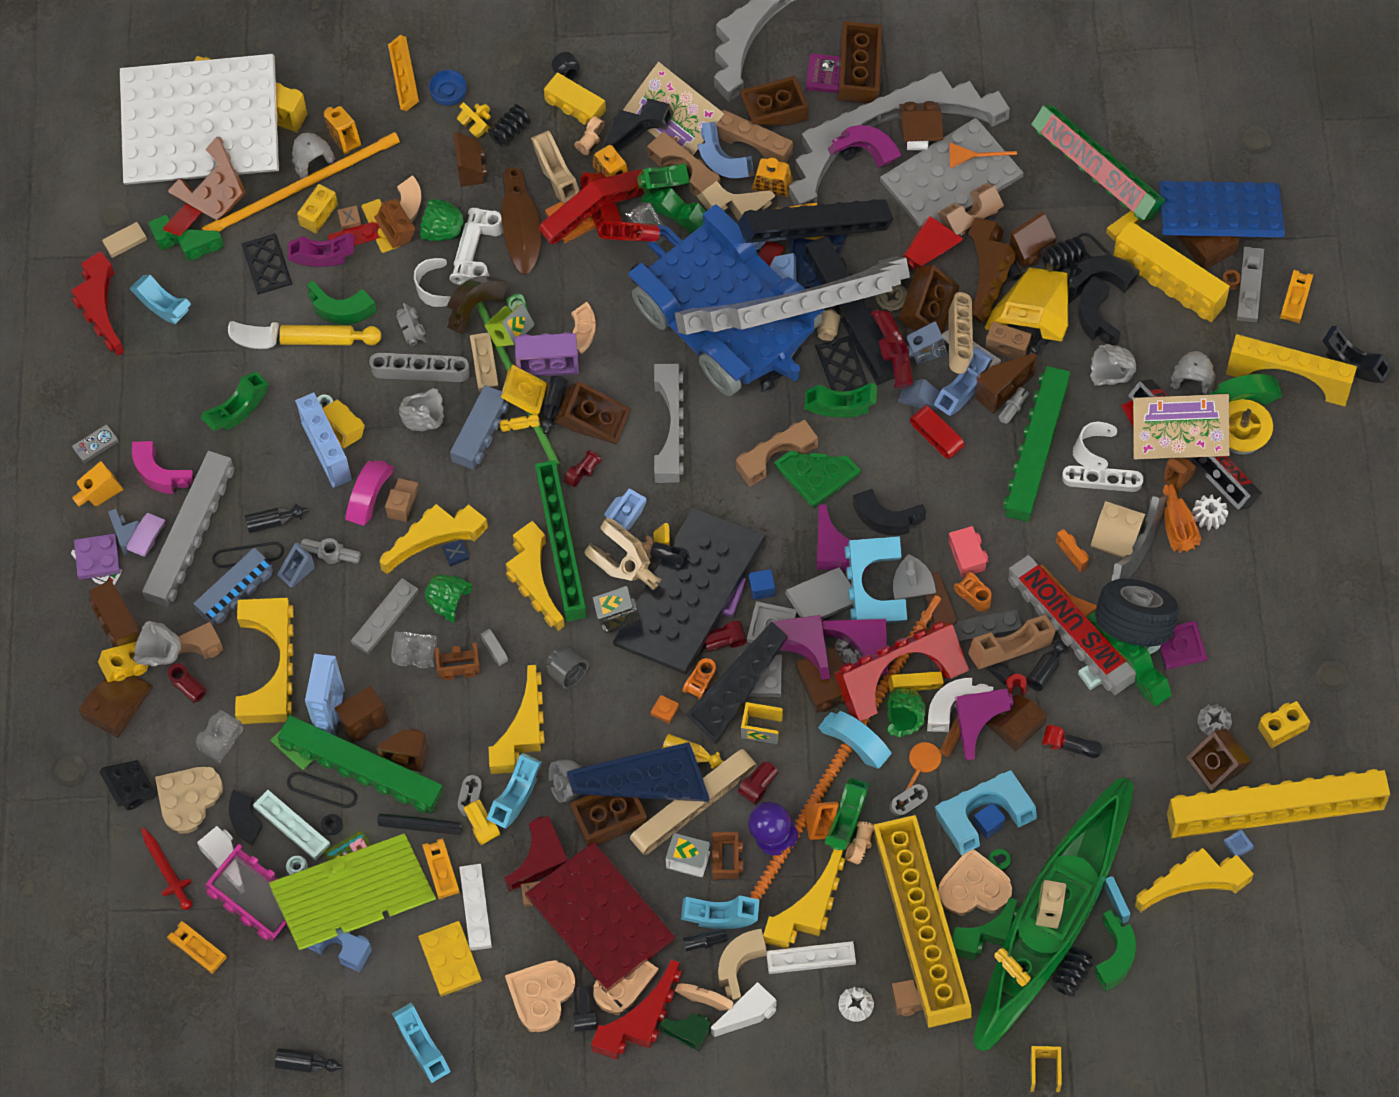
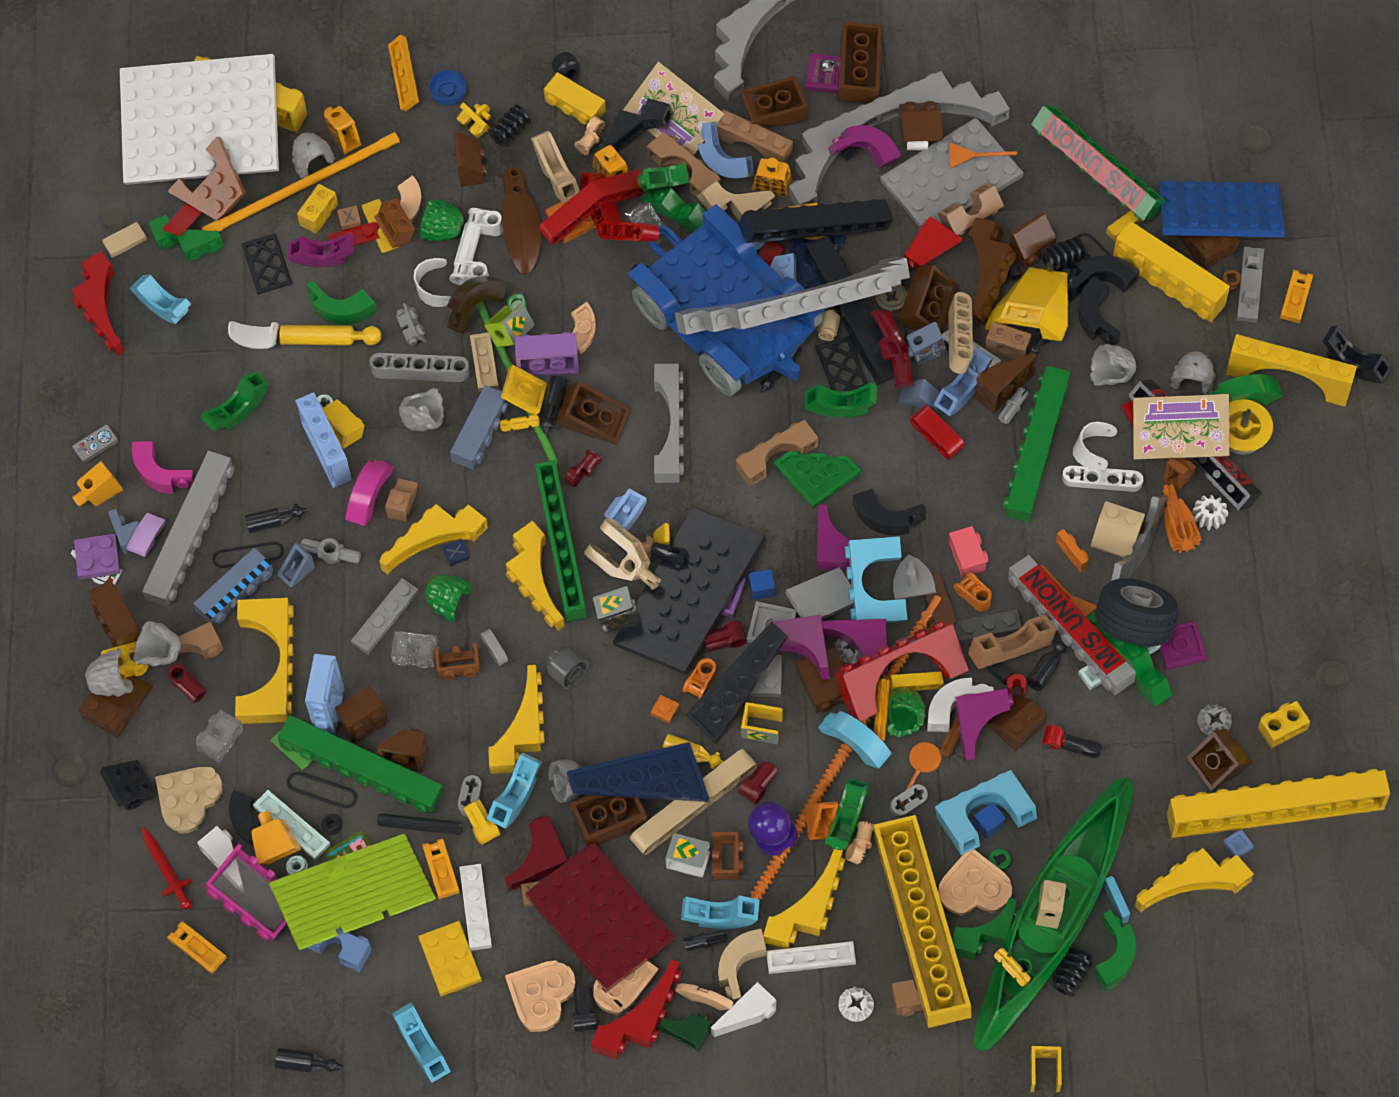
(104, 676): none -> light grey hair
(273, 839): none -> light orange torso
(882, 708): none -> light orange axle

